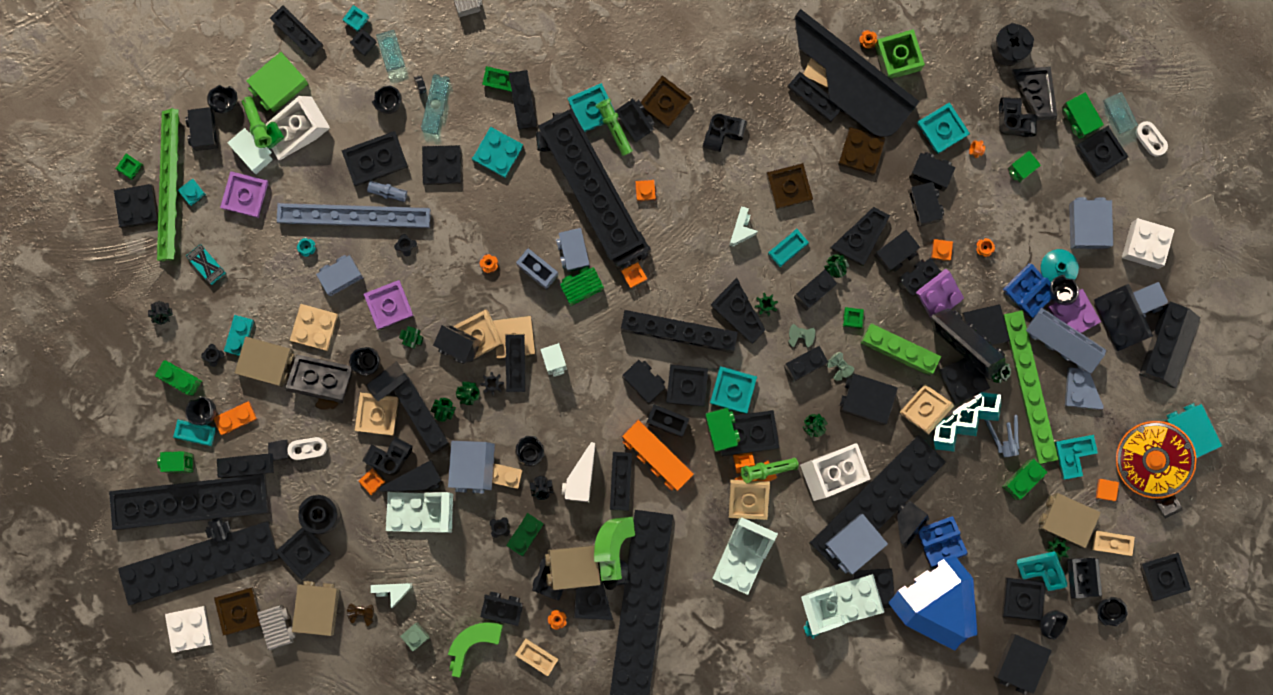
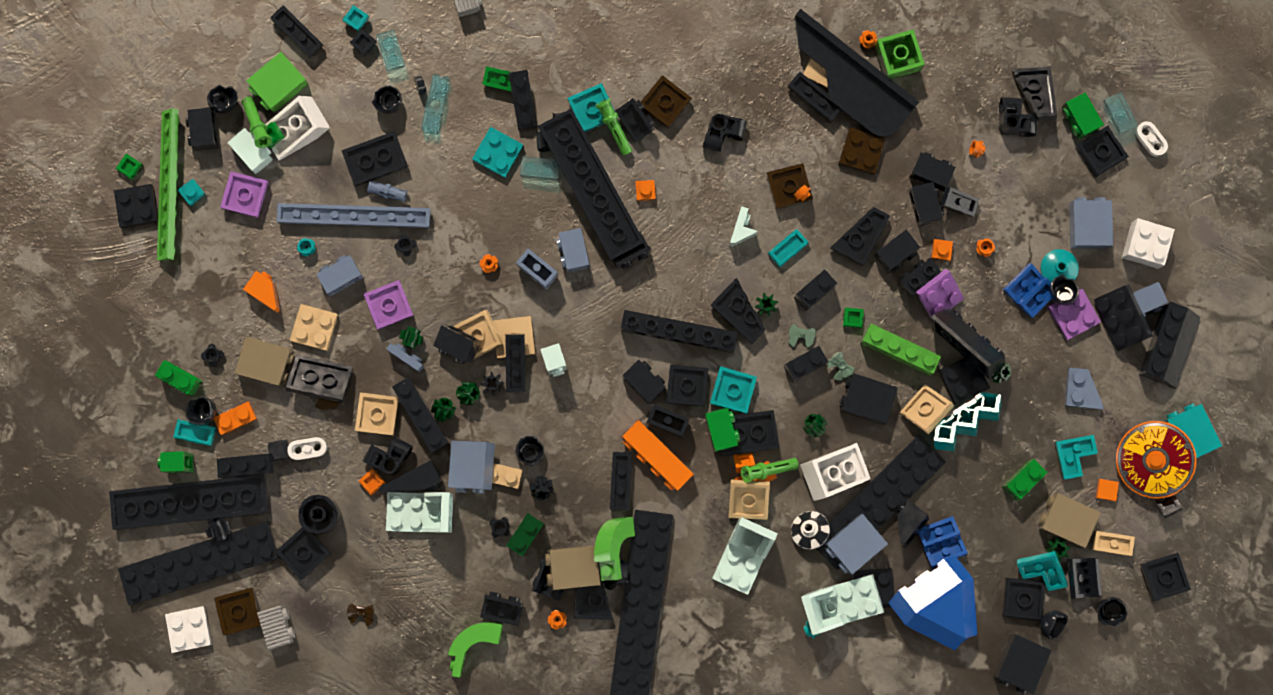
(160, 312): black gear -> none
(205, 264): tile -> none
(240, 328): teal plate -> none
(263, 289): none -> orange slope
(315, 608): dark tan brick -> none
(364, 360): black hair -> none
(387, 381): black tile -> none
(397, 591): light aqua slope -> none
(399, 351): none -> sand blue plate
(415, 636): sand green brick -> none
(441, 165): black plate -> none
(536, 657): tan plate -> none
(539, 168): none -> clear light blue plate
(580, 479): white slope -> none
(581, 286): green brick -> none
(634, 275): orange plate -> none
(802, 193): none -> orange plate
(813, 538): none -> dish
(836, 266): dark green gear -> none
(943, 128): teal plate -> none
(960, 201): none -> plate
(988, 322): black tile -> none
(1009, 447): sand blue plant -> none
(1019, 37): black brick -> none
(1023, 167): green brick -> none
(1030, 387): bright green plate -> none
(1066, 341): sand blue brick -> none

